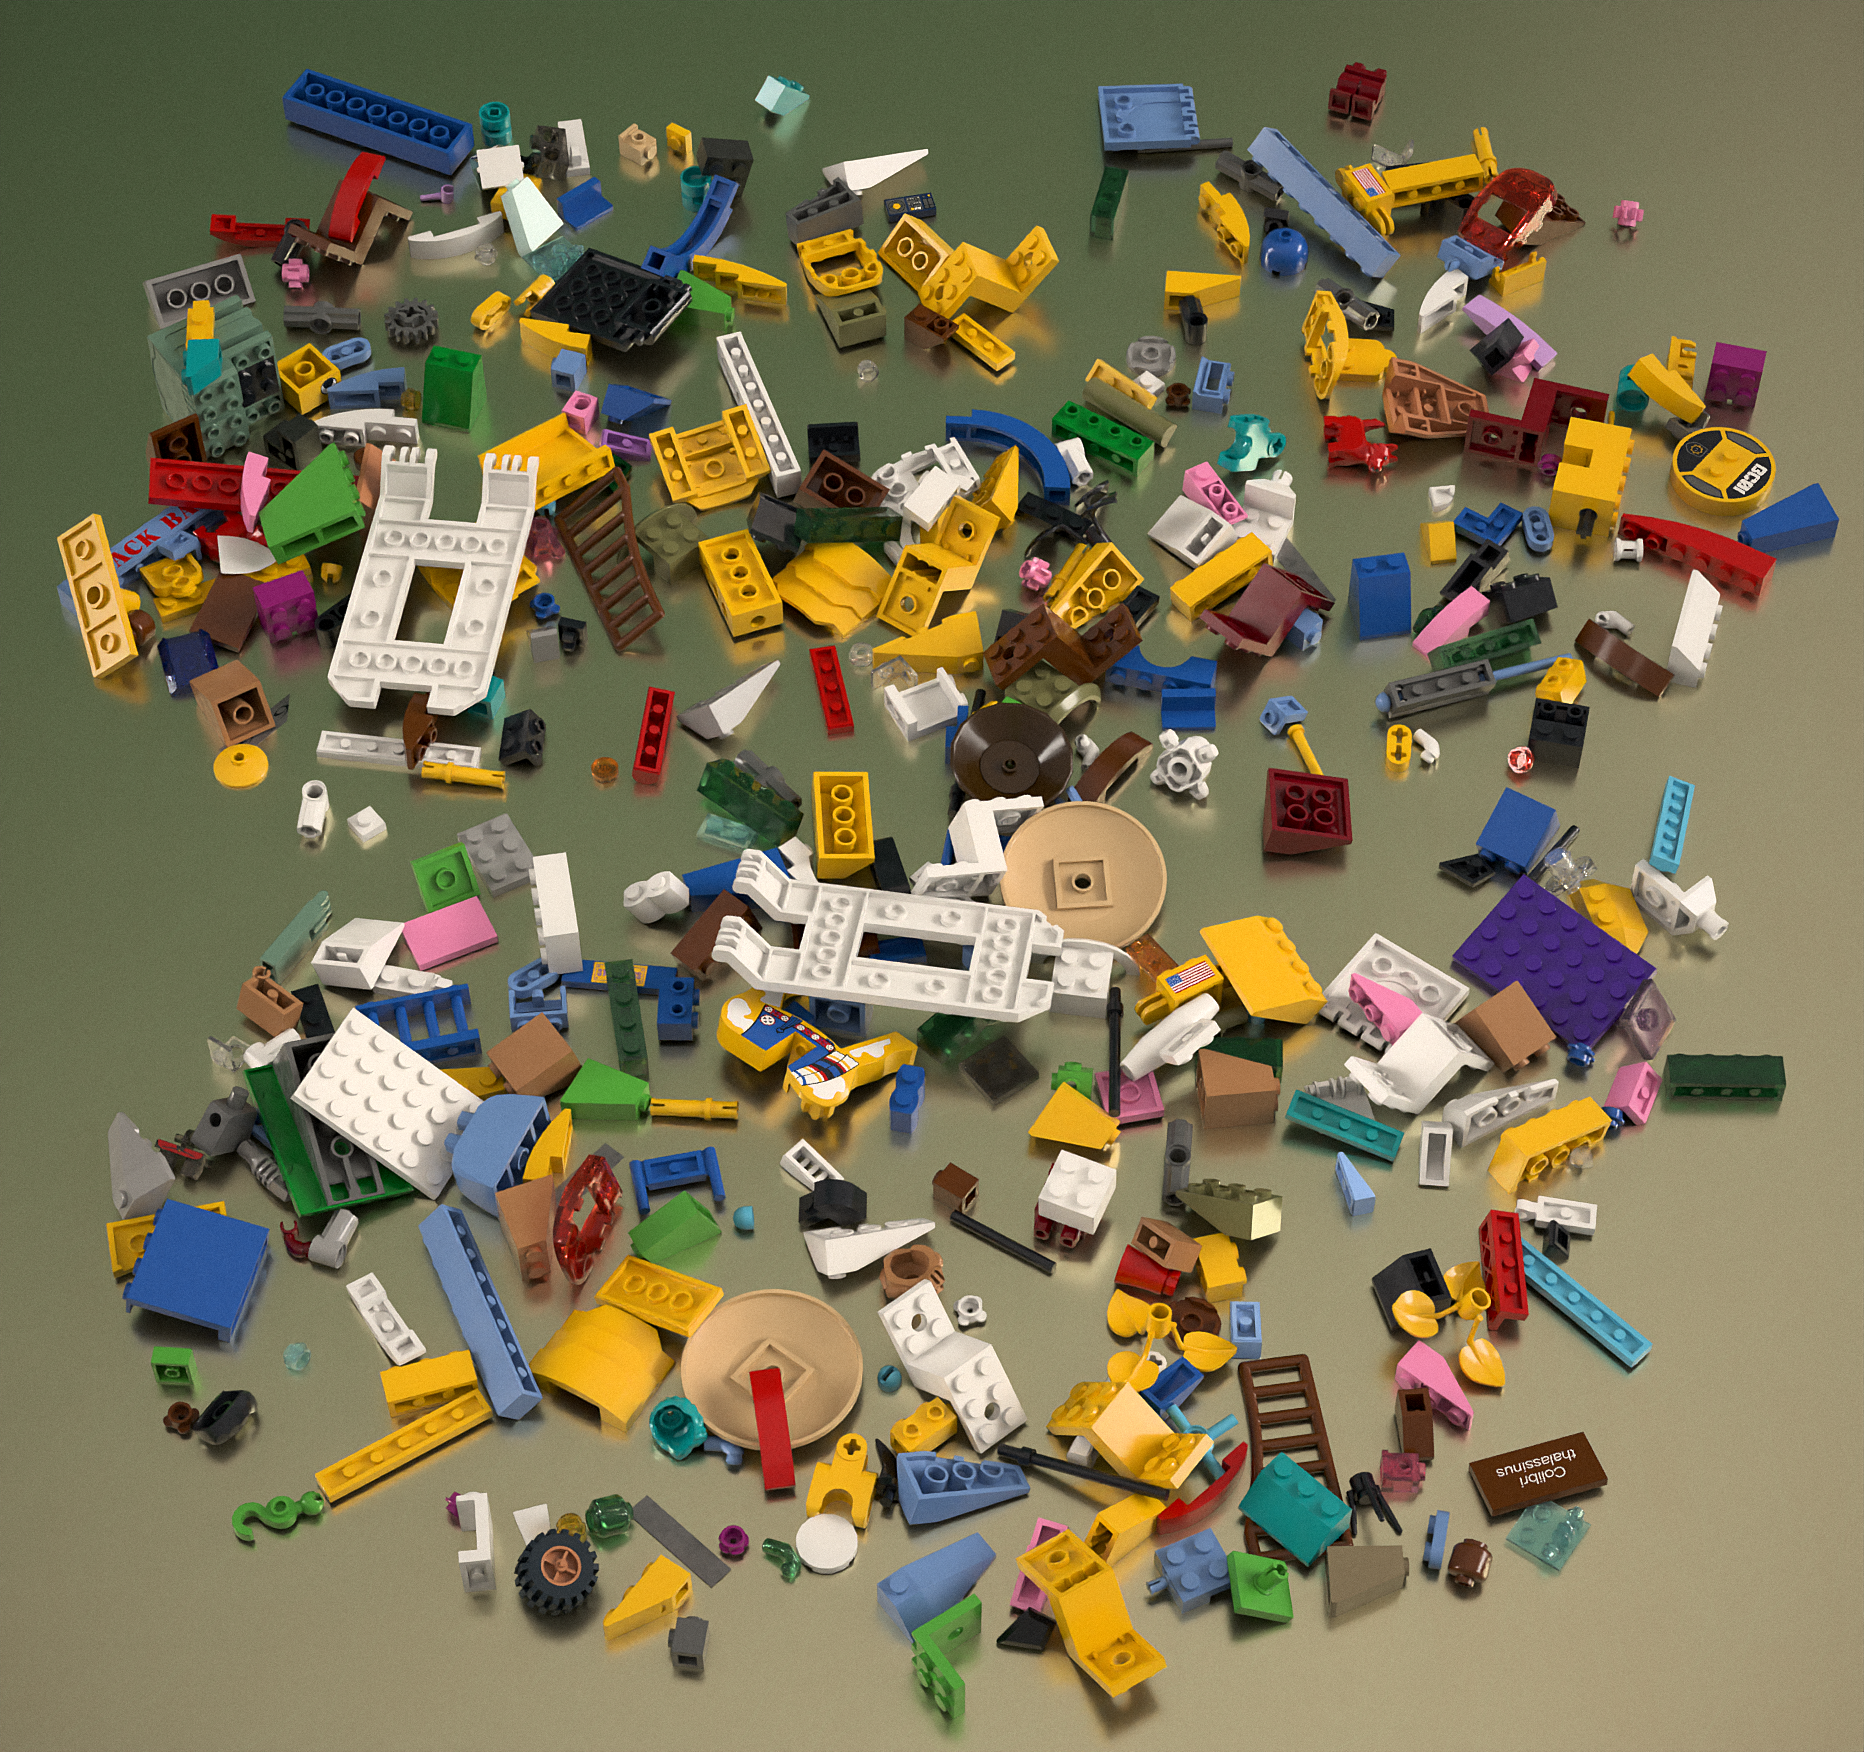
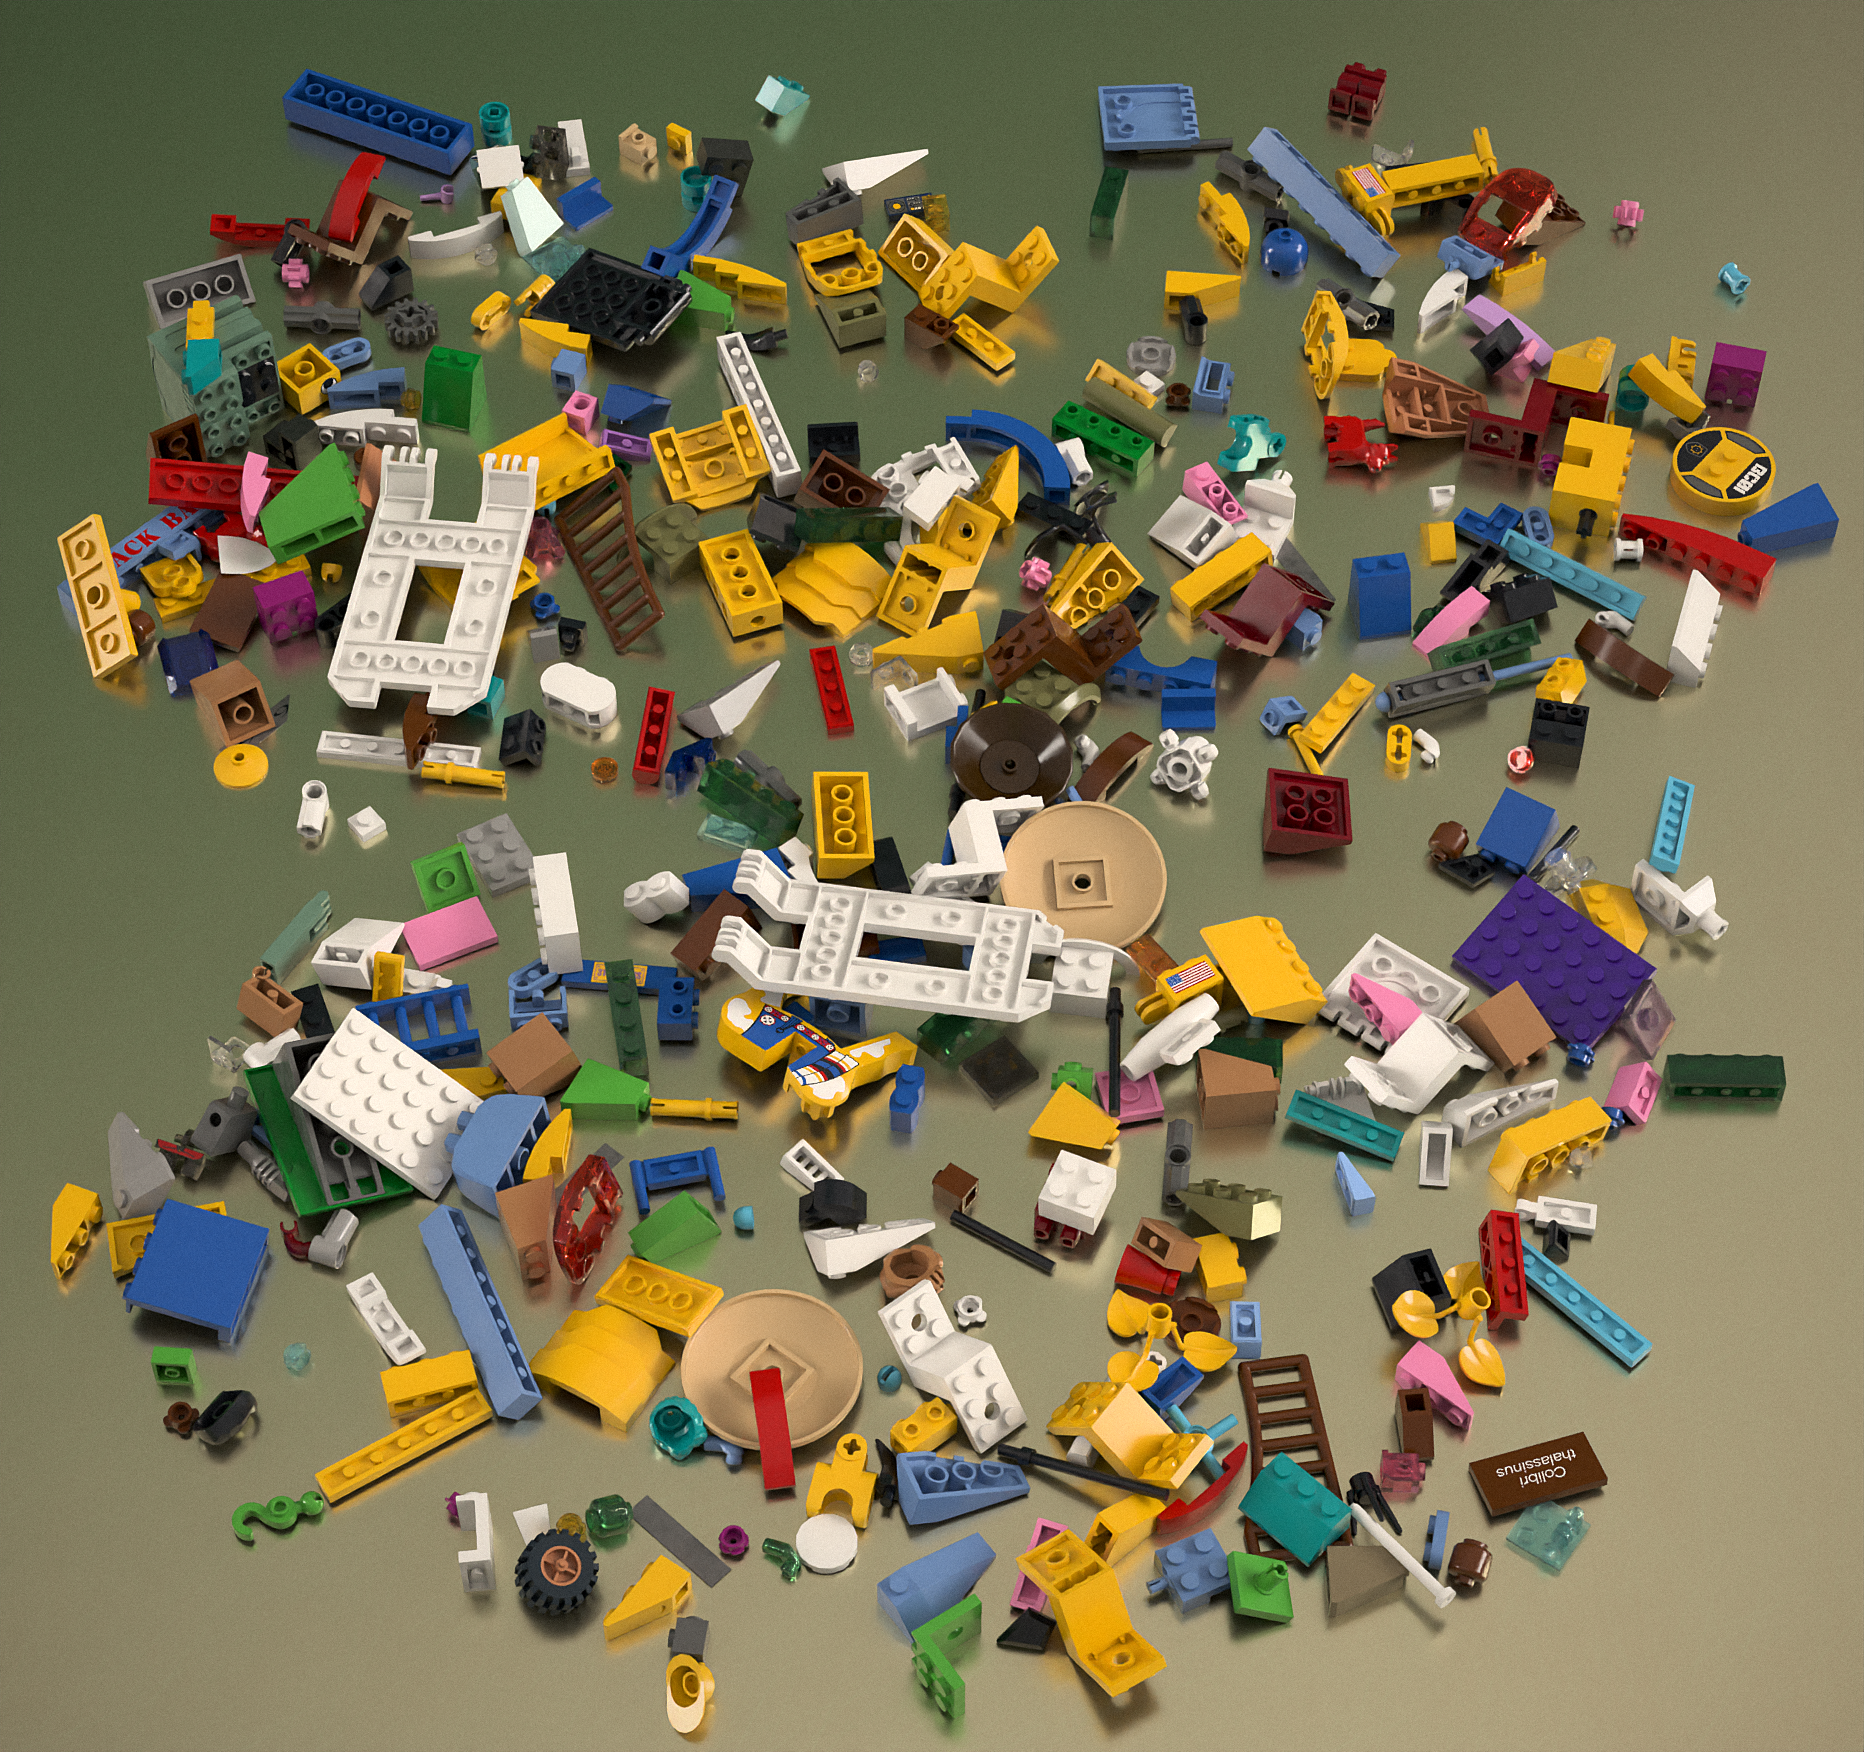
(72, 1220): none -> yellow slope
(387, 283): none -> black slope
(387, 976): none -> yellow plate
(579, 695): none -> white brick
(688, 759): none -> clear blue slope
(688, 1689): none -> yellow piece
(764, 339): none -> black bar
(936, 212): none -> clear yellow bracket
(1336, 713): none -> yellow plate
(1443, 1595): none -> white bar
(1448, 841): none -> reddish brown head
(1573, 574): none -> medium azure plate
(1583, 364): none -> yellow wedge
(1734, 278): none -> medium azure bush

